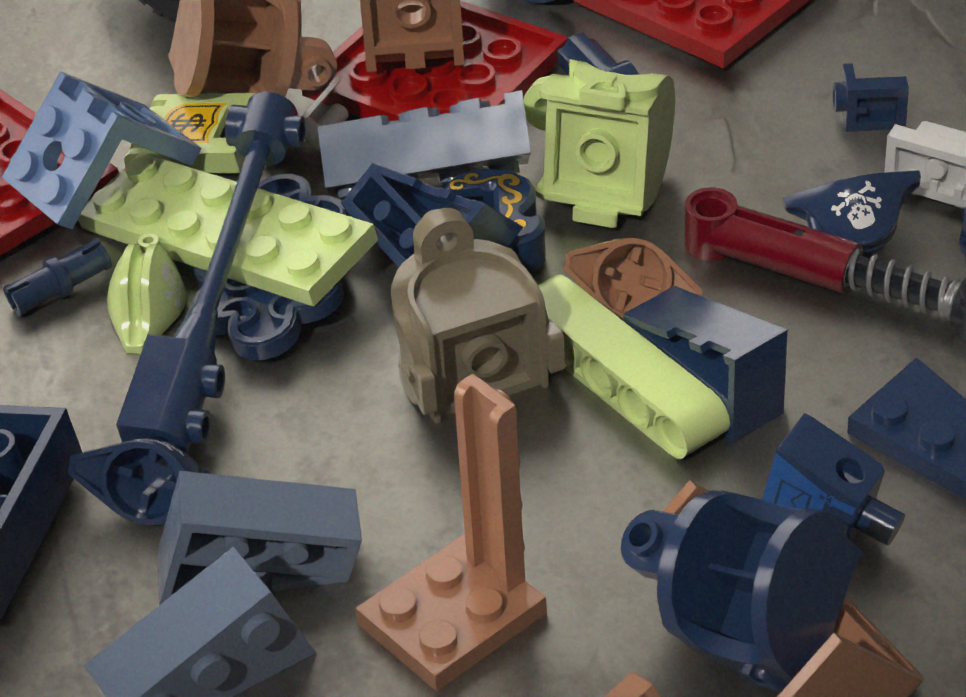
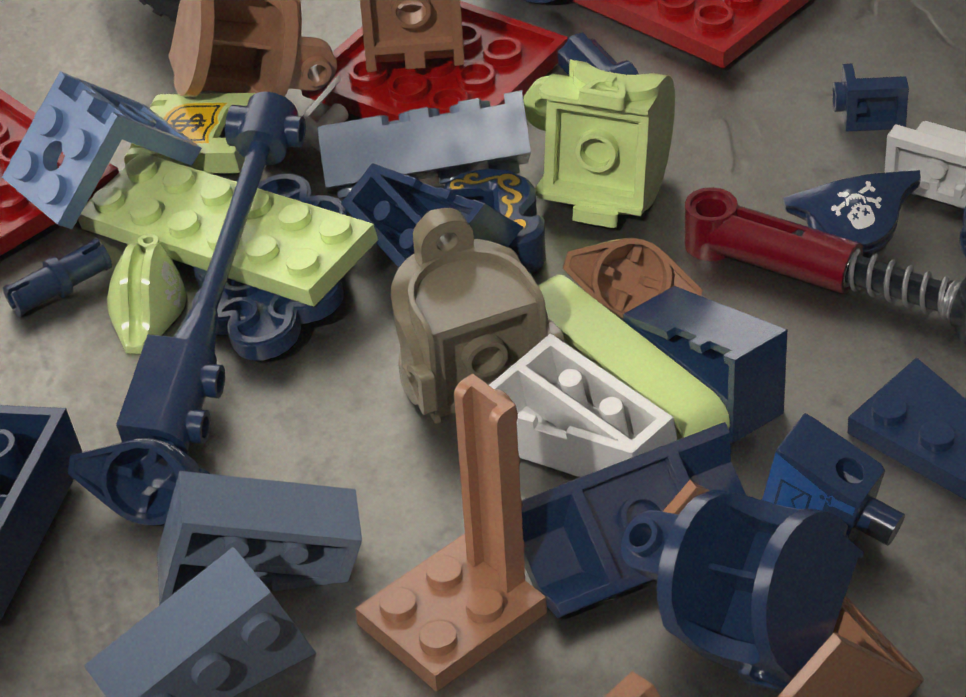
(578, 413): none -> white wedge
(578, 527): none -> dark blue piece

